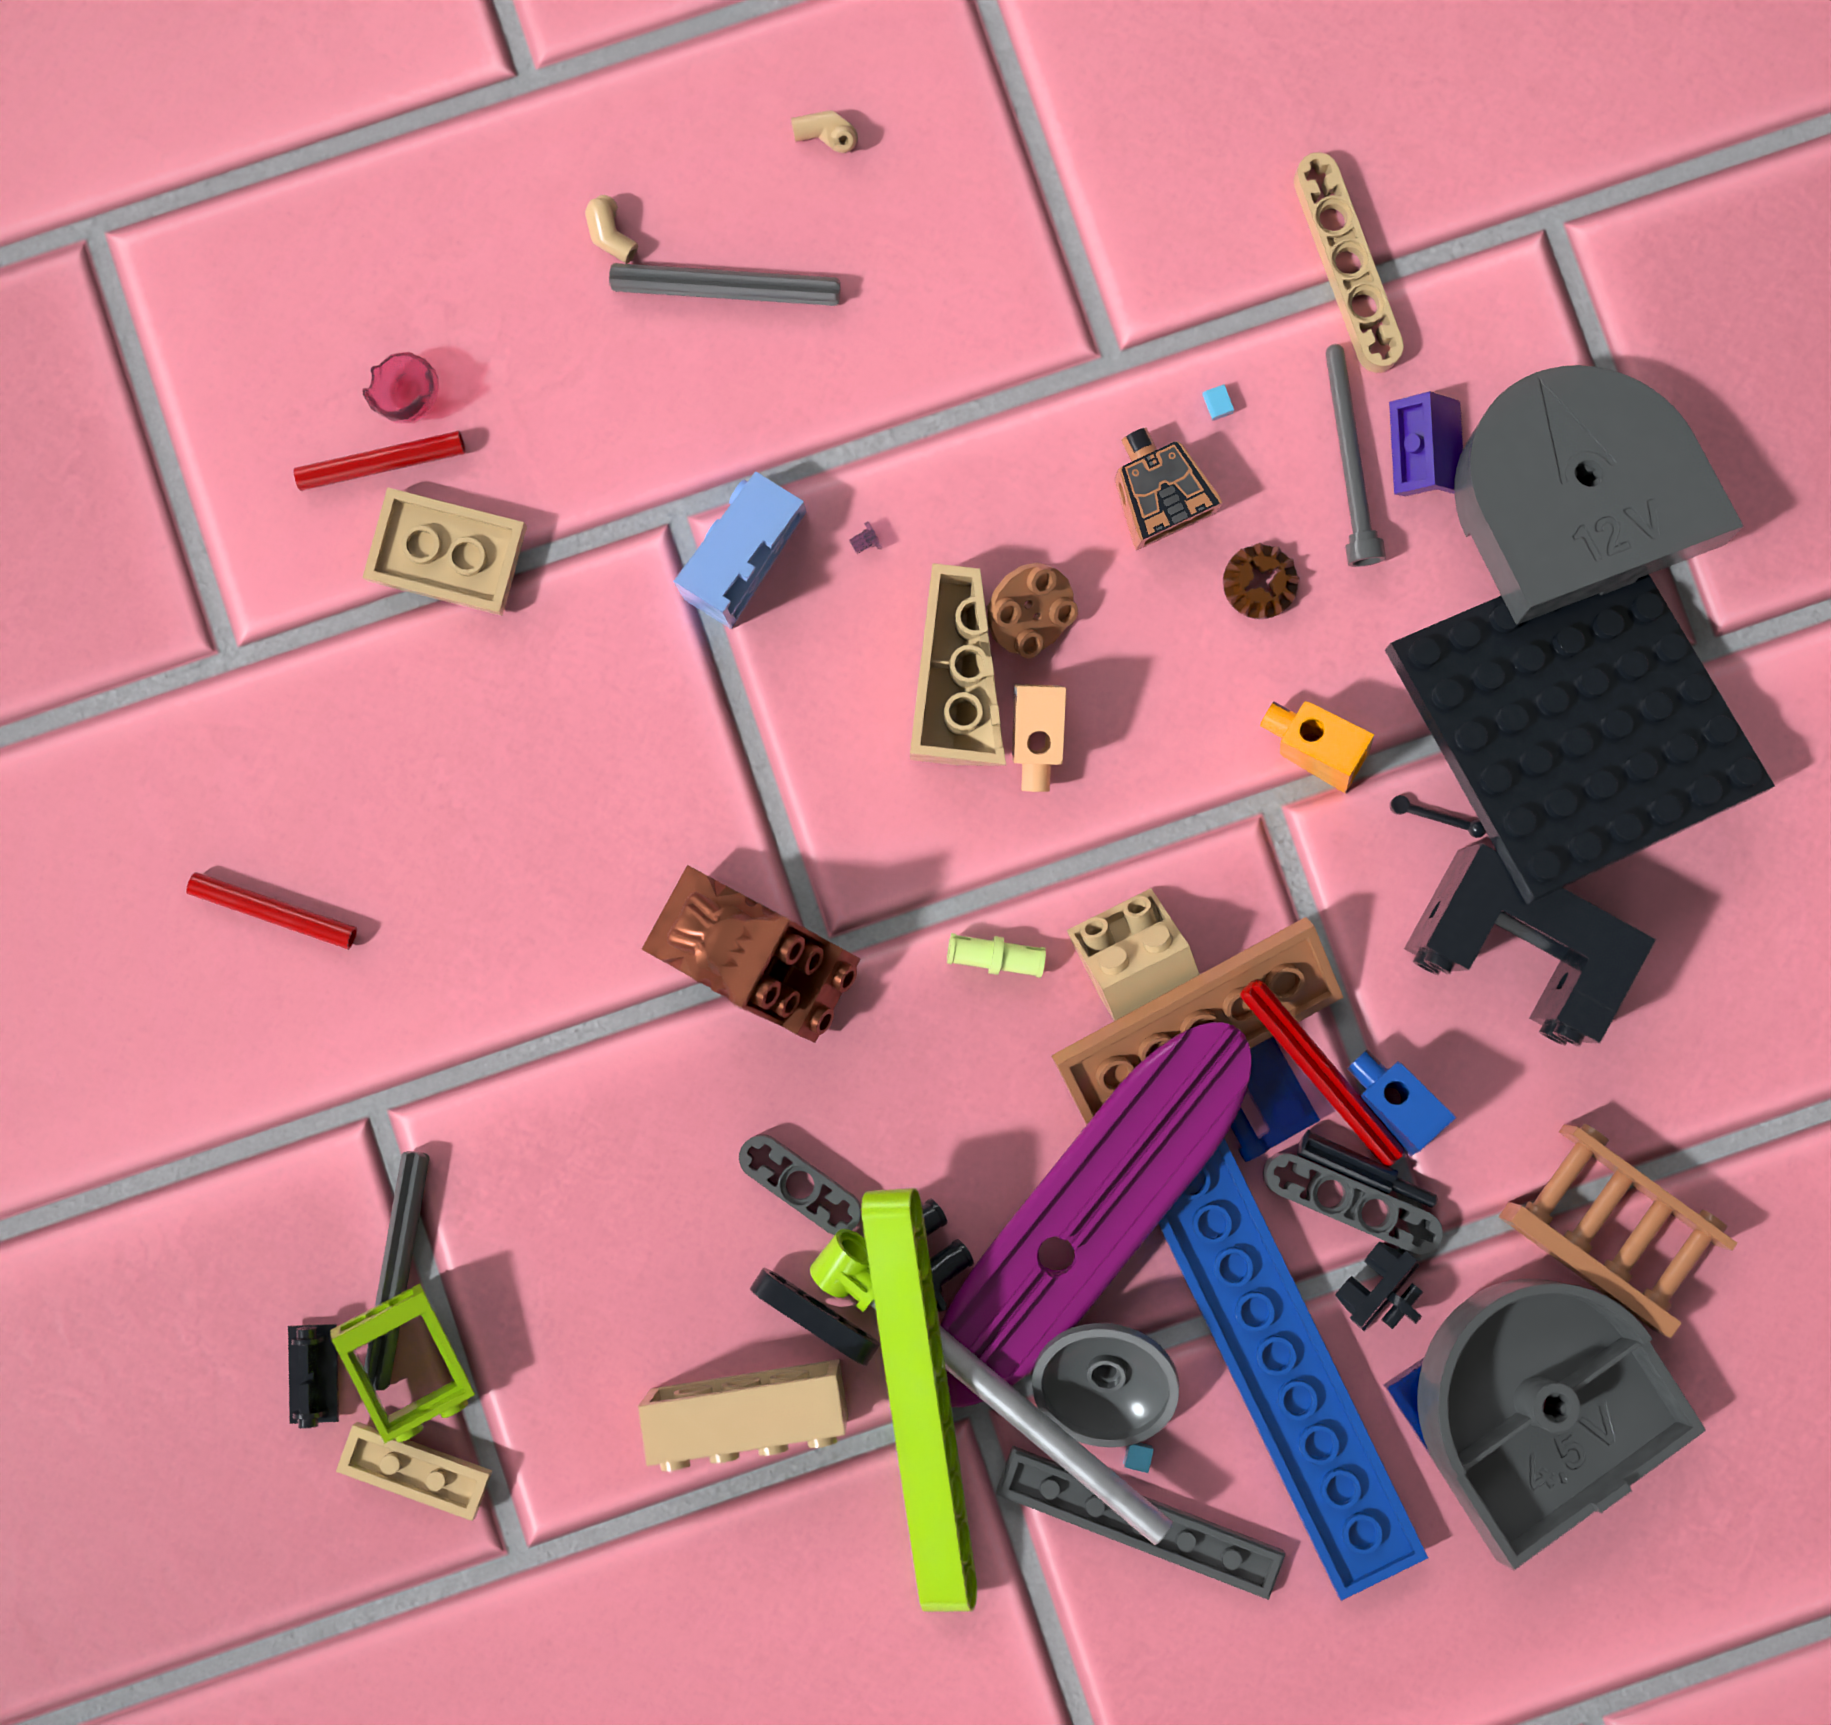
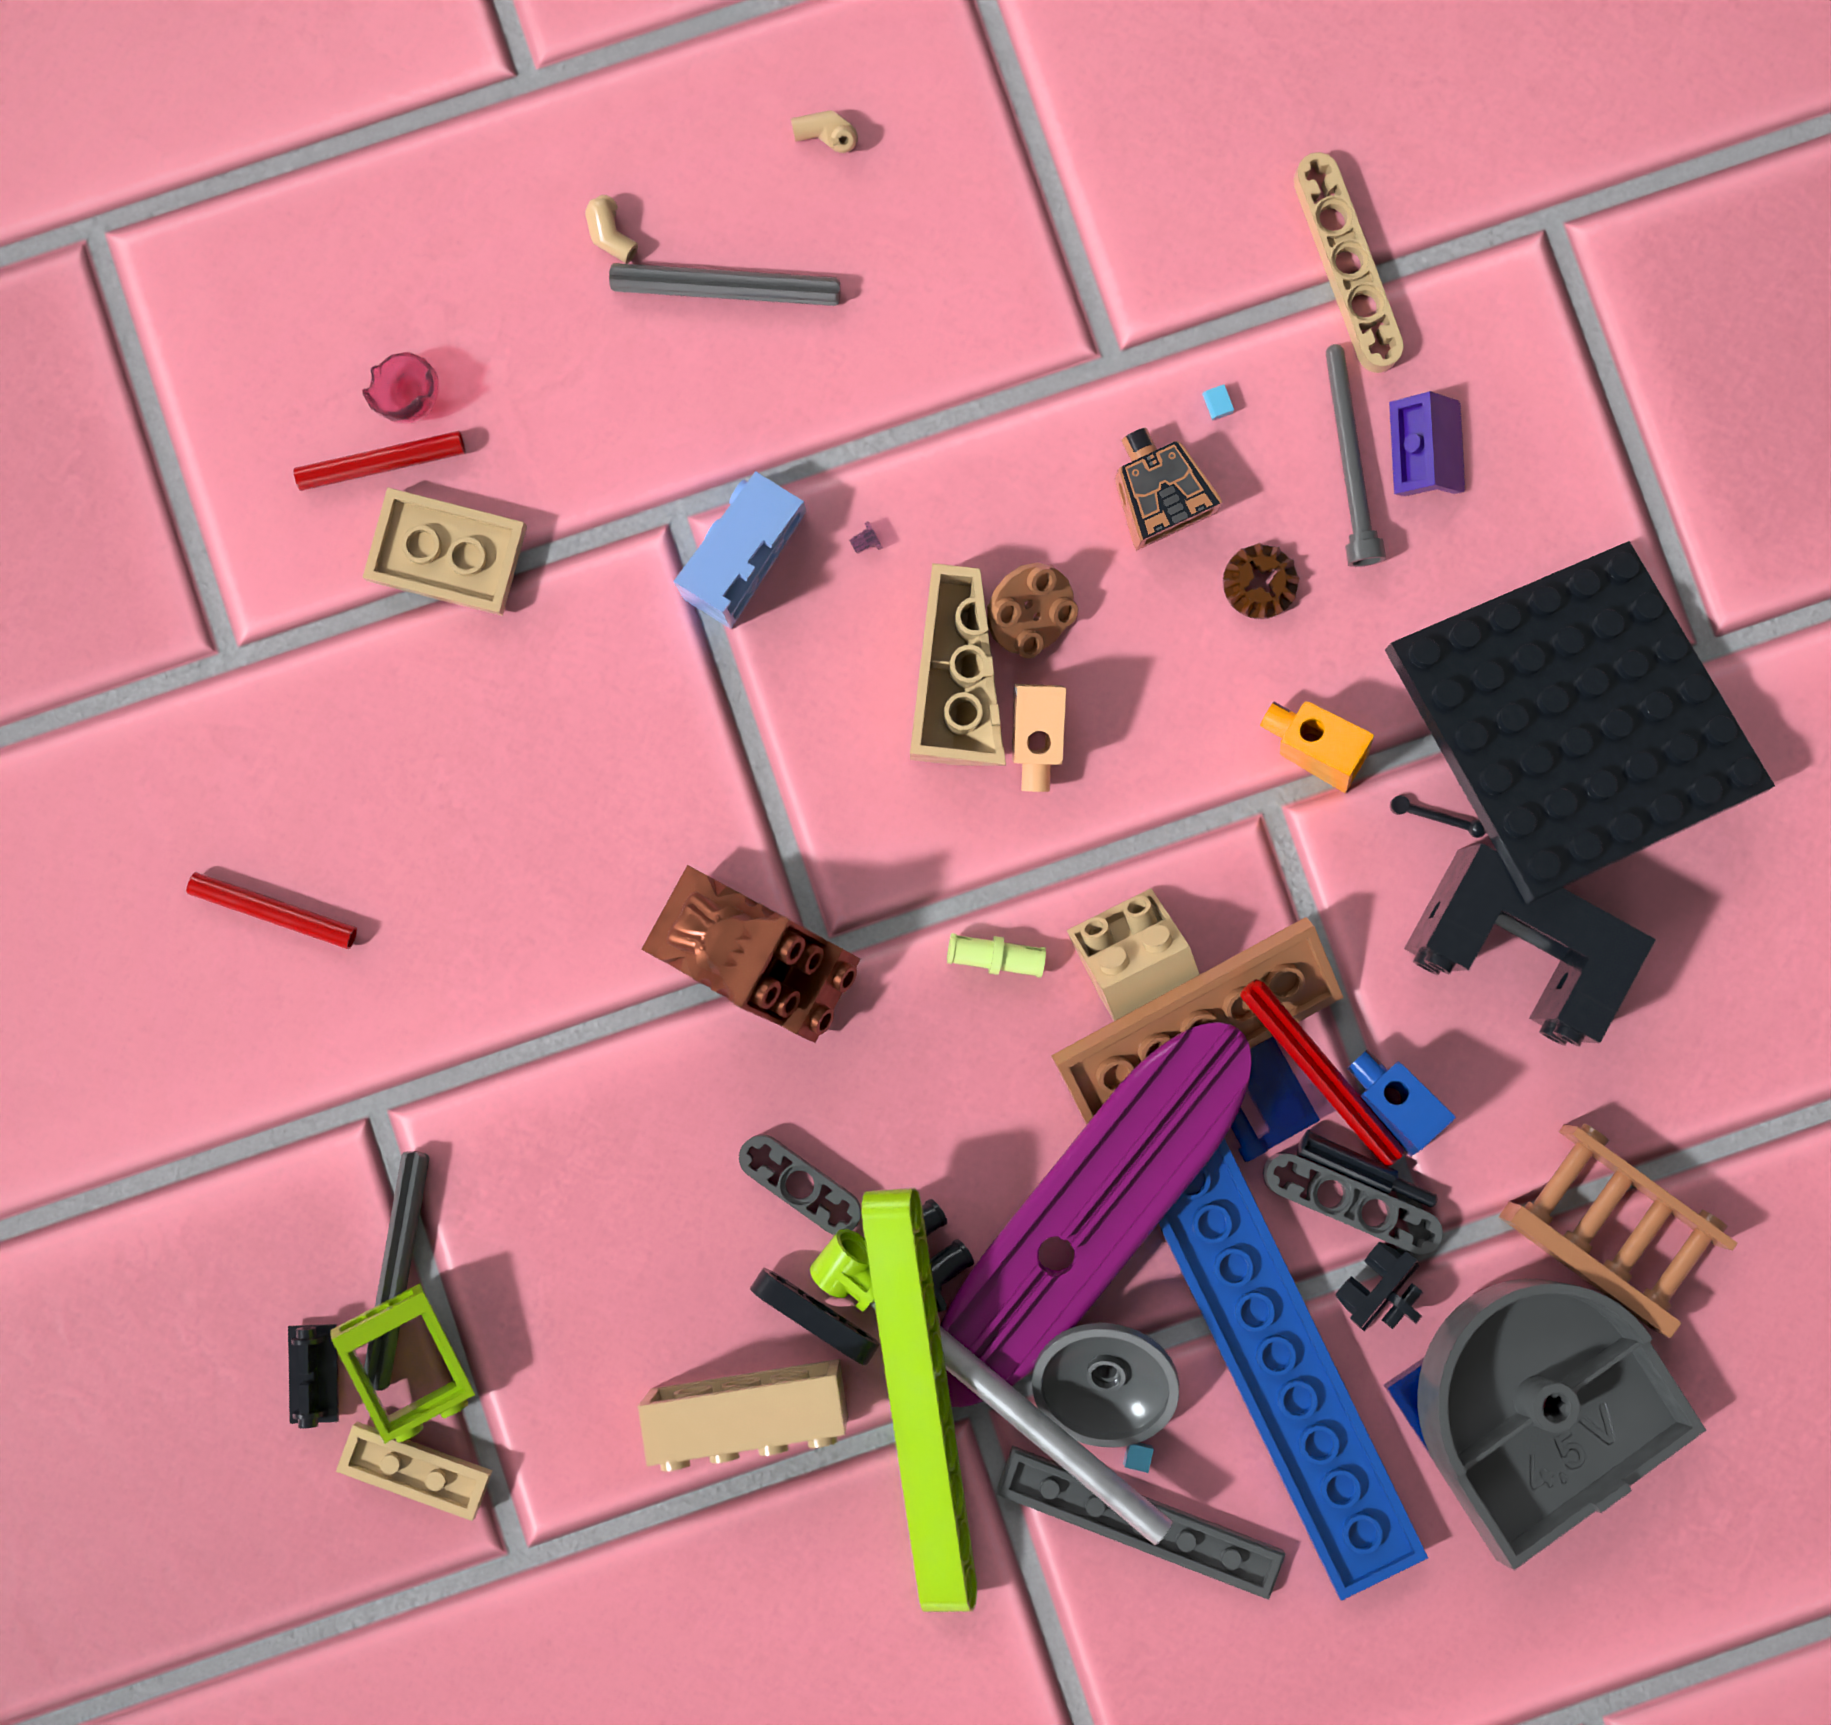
(1585, 488): dark grey piece -> none

